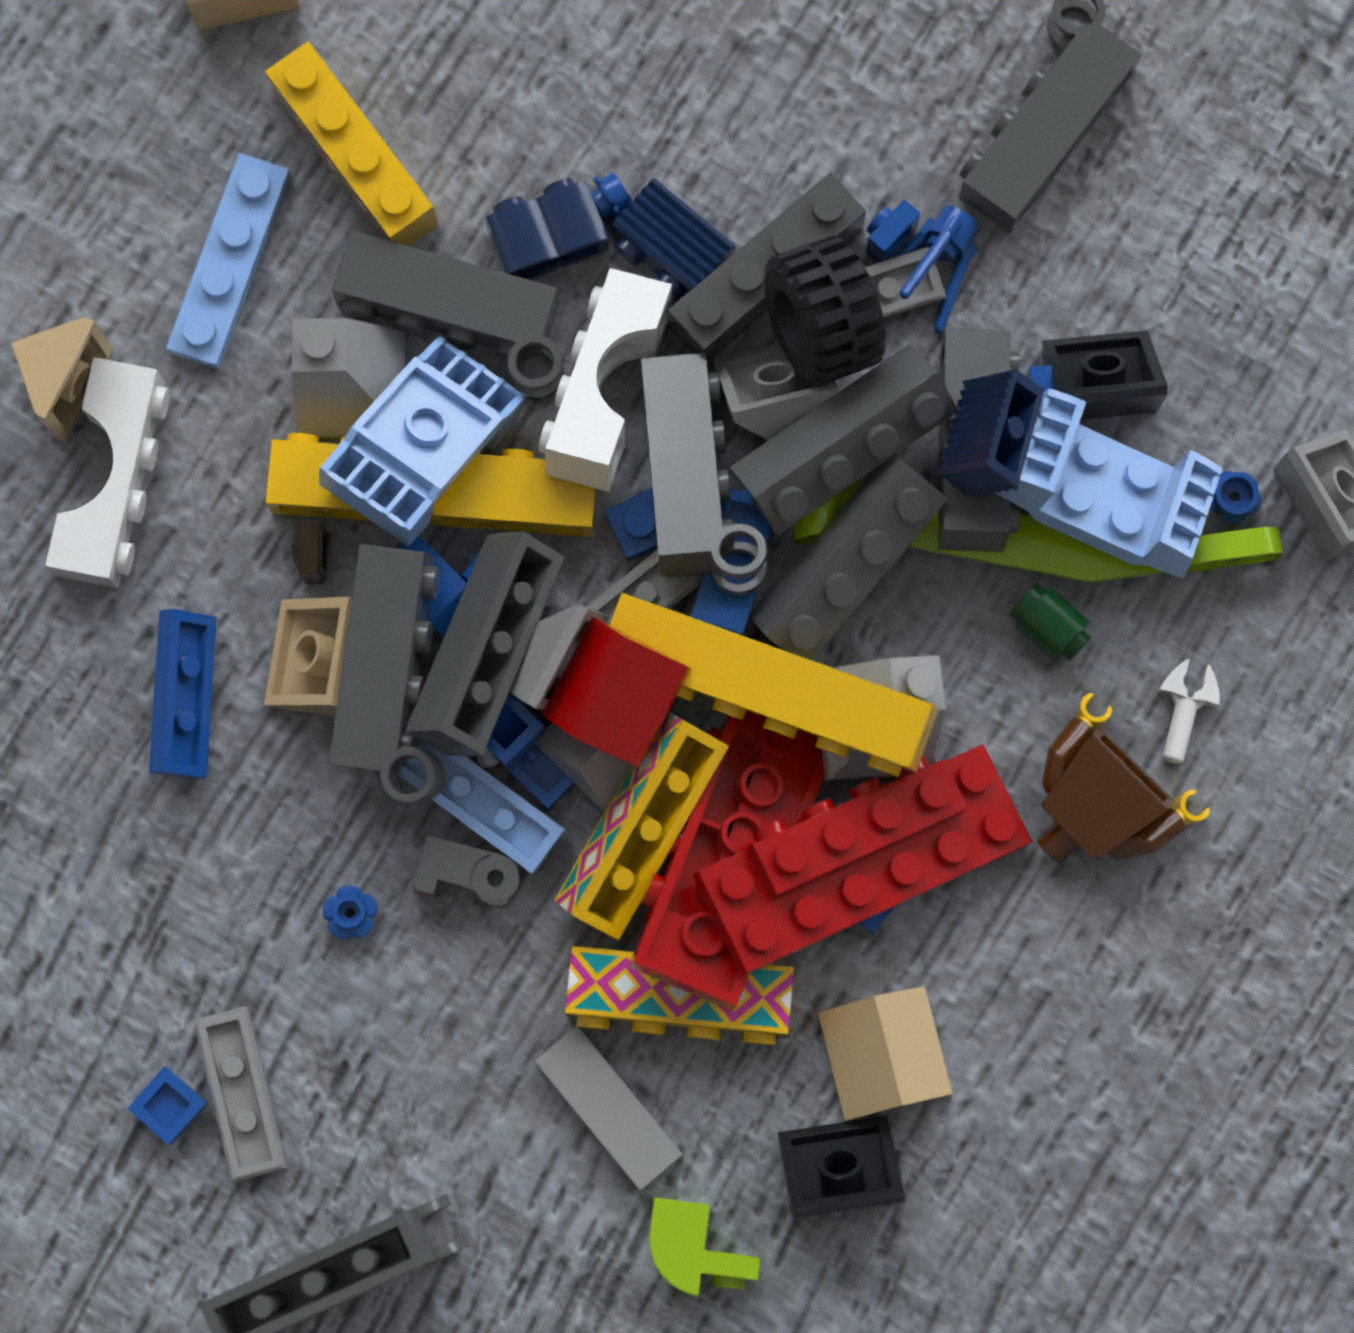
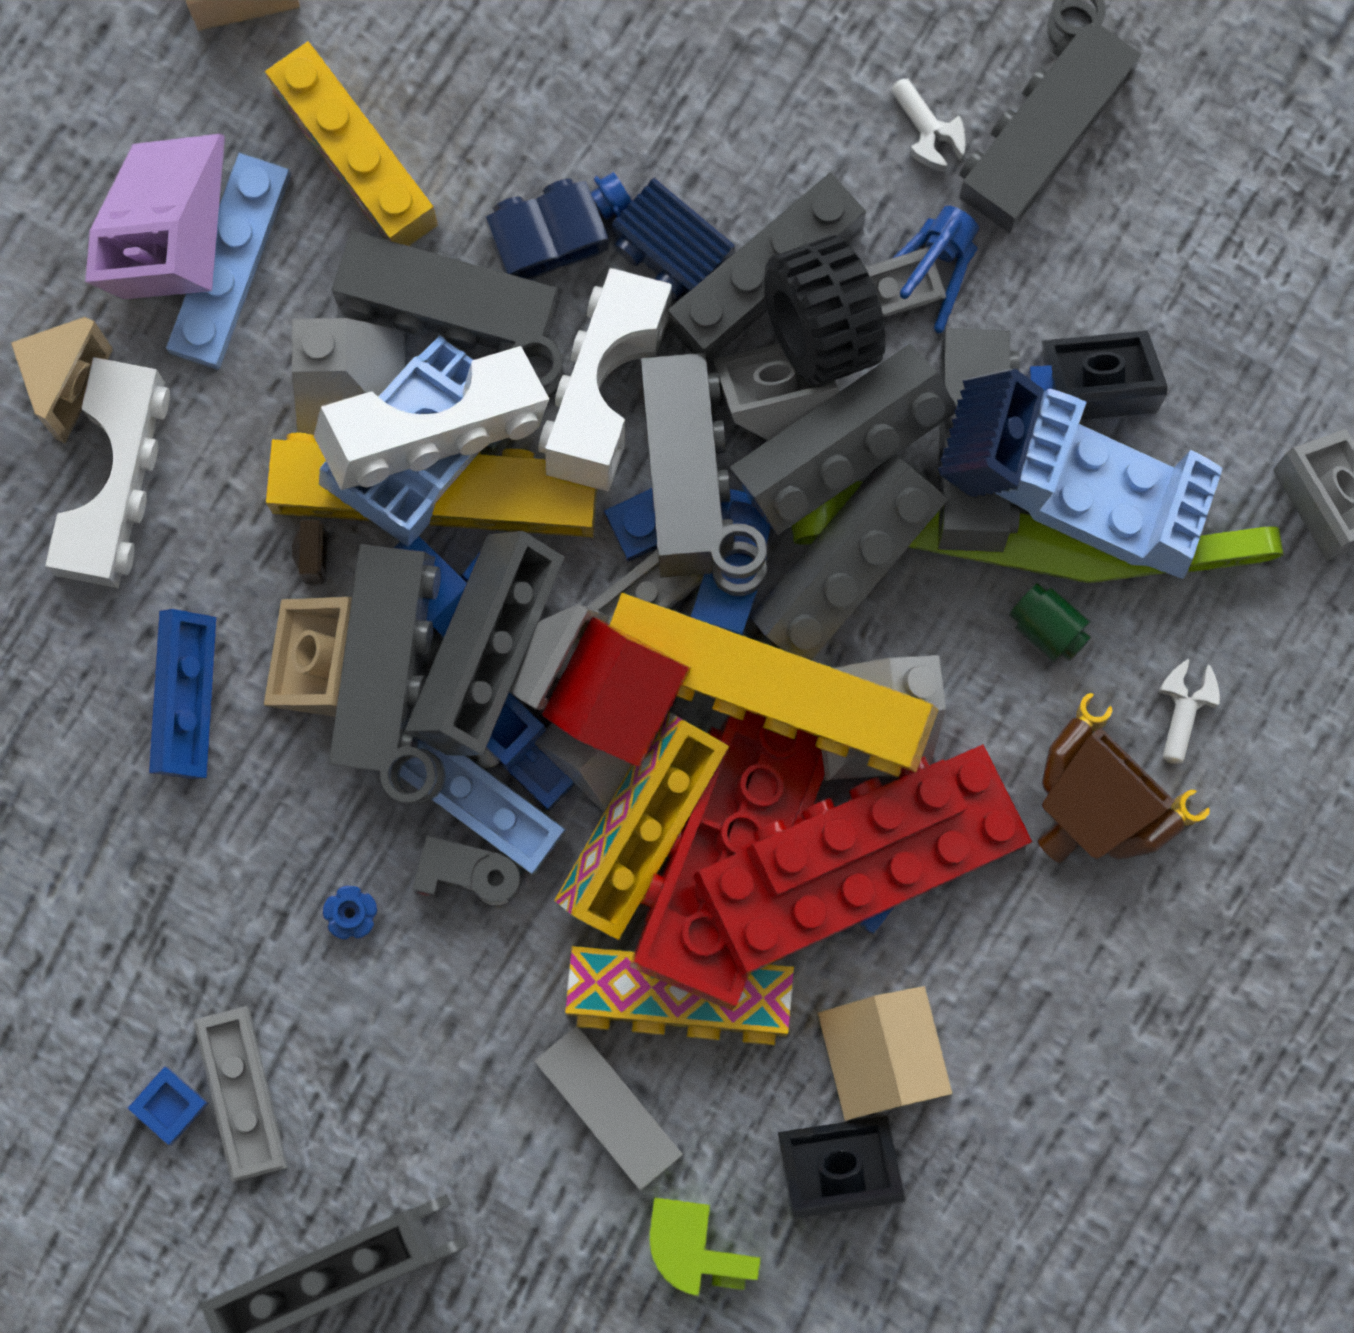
(159, 220): none -> lavender slope
(371, 440): none -> white arch
(891, 230): blue plate -> none
(929, 127): none -> white bar
(1248, 492): blue plate -> none

